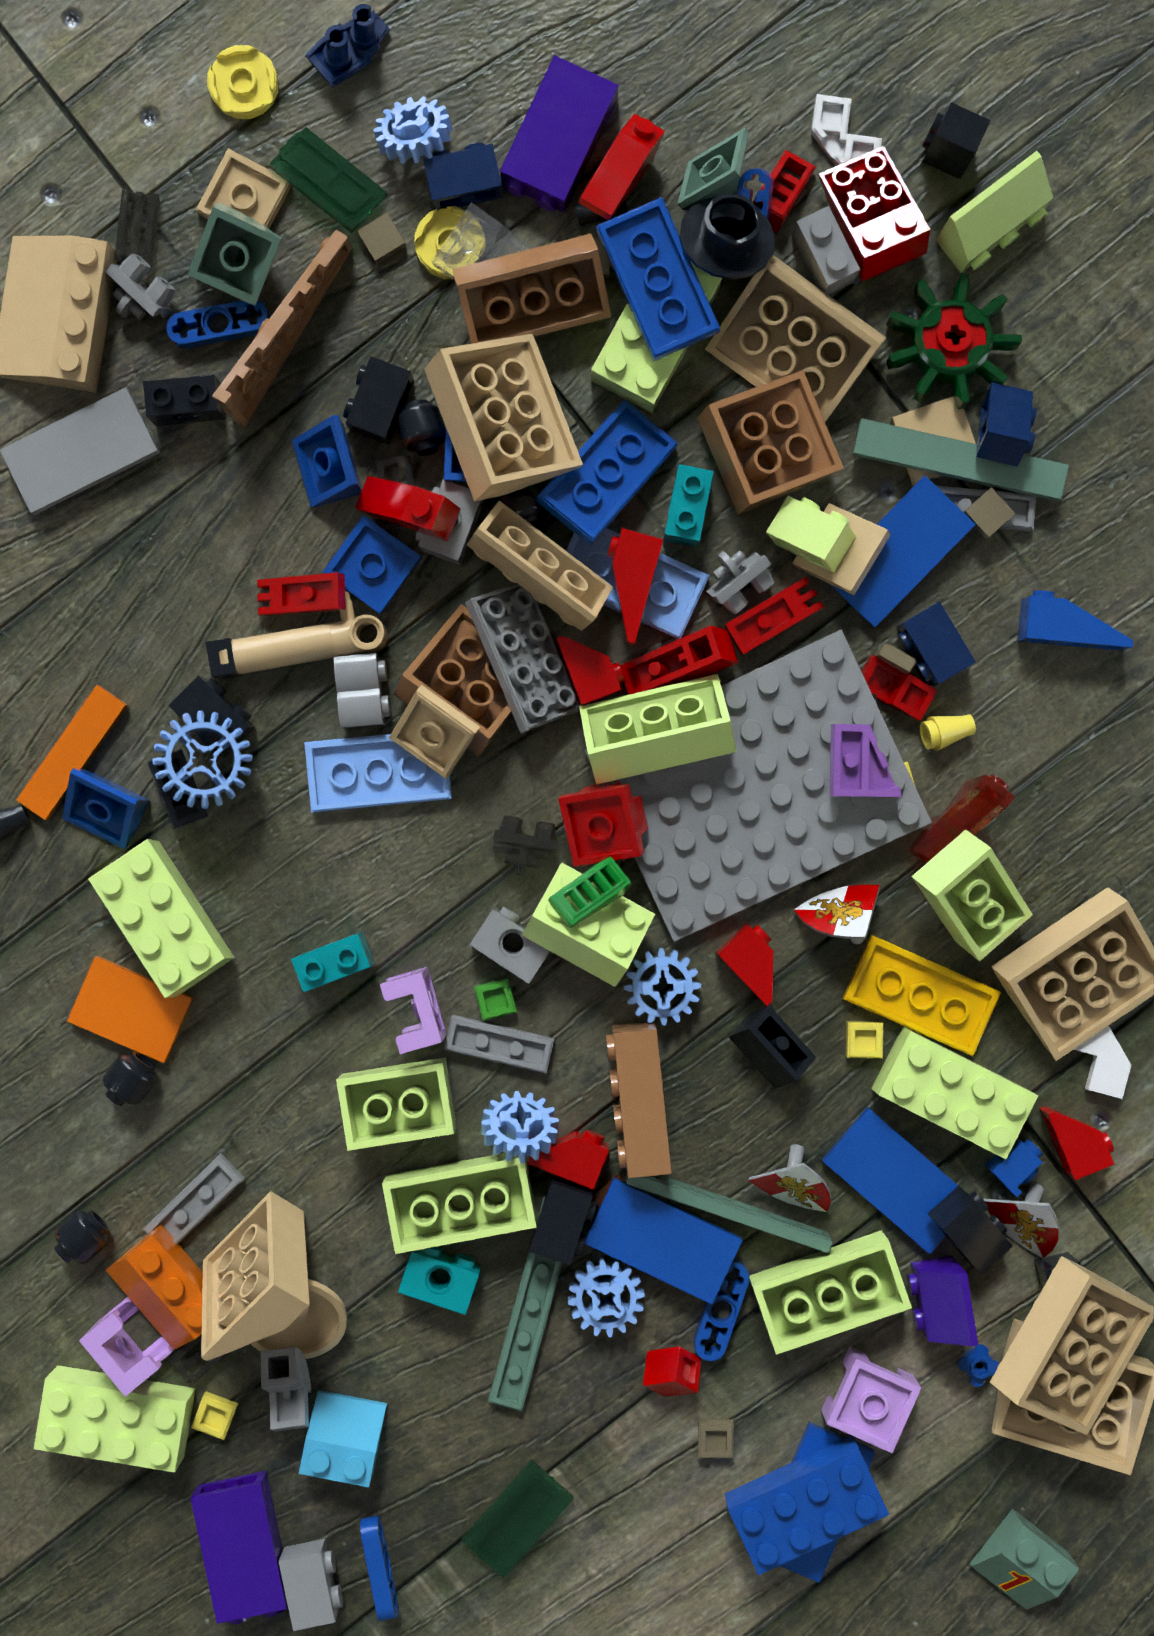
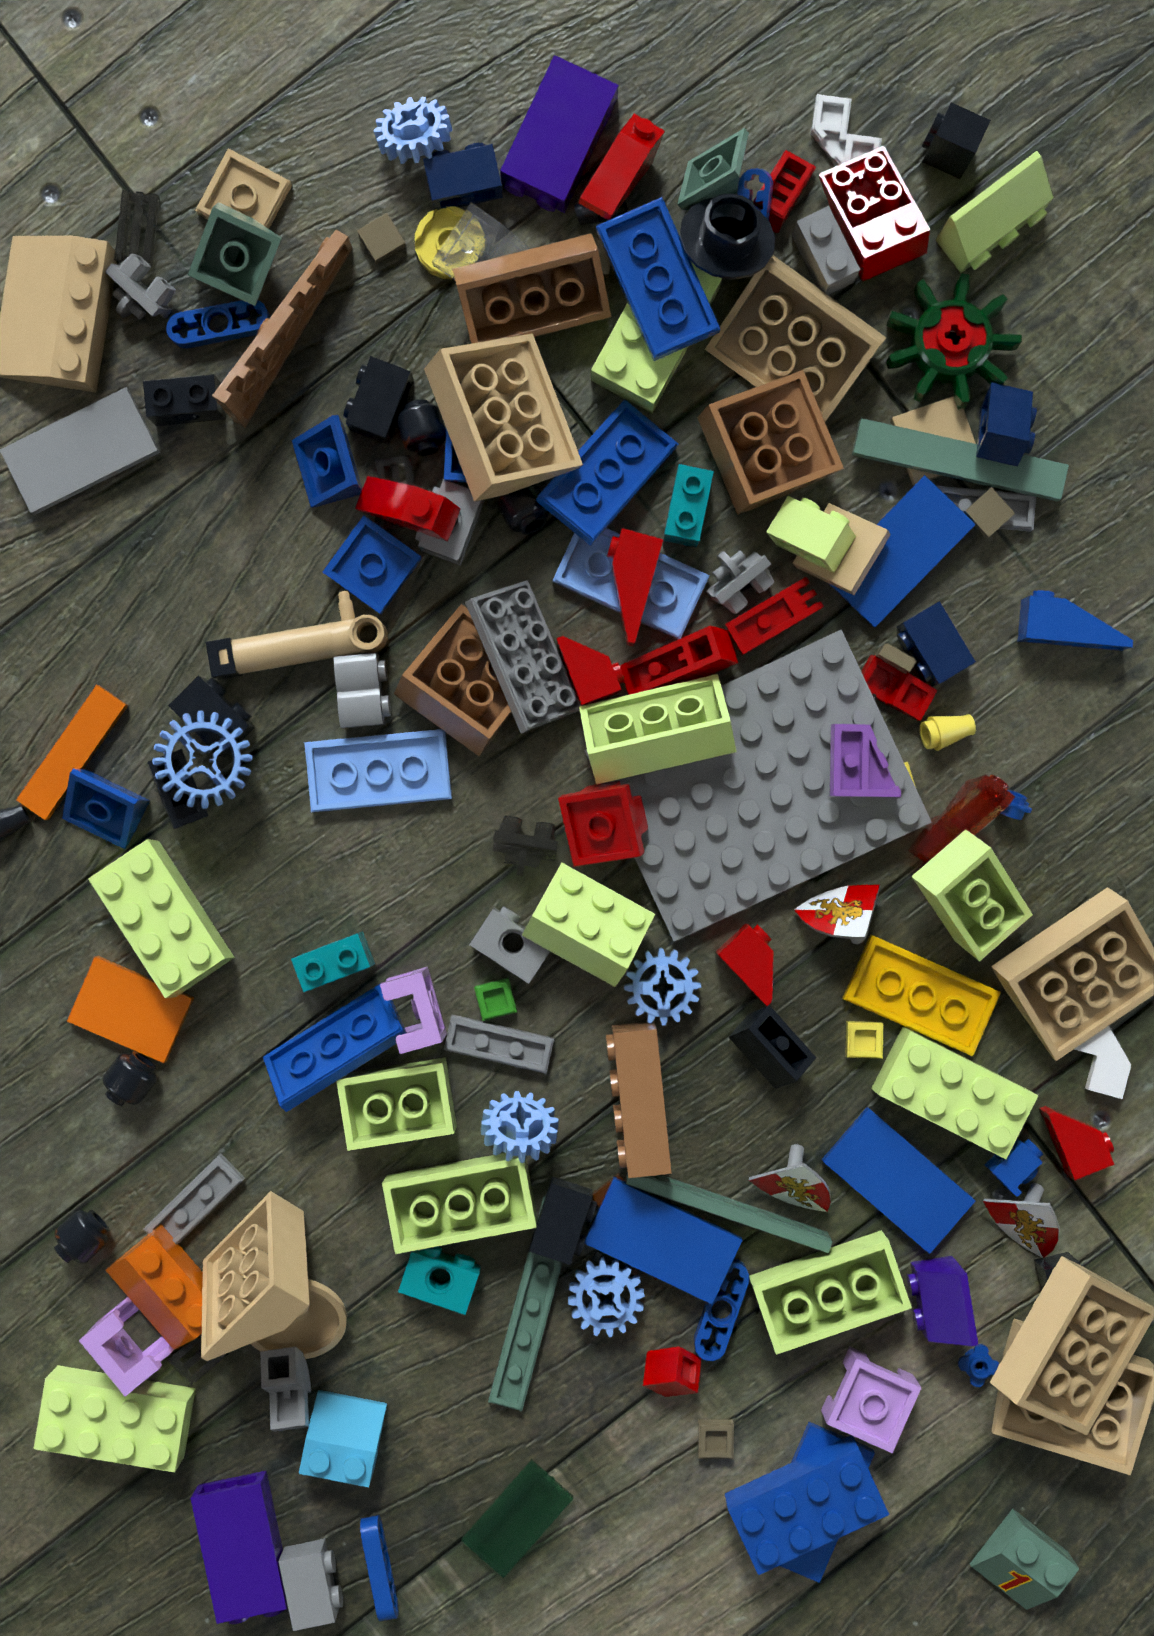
(214, 1415): light yellow tile -> none
(242, 82): light yellow tile -> none
(302, 594): red hinge -> none
(327, 179): clear green piece -> none
(333, 1048): none -> blue tile
(348, 46): dark blue connector -> none
(434, 731): tan tile -> none
(540, 566): tan slope -> none
(575, 1157): red slope -> none
(609, 880): green slope -> none
(970, 1229): black brick -> none
(1017, 807): none -> blue plate

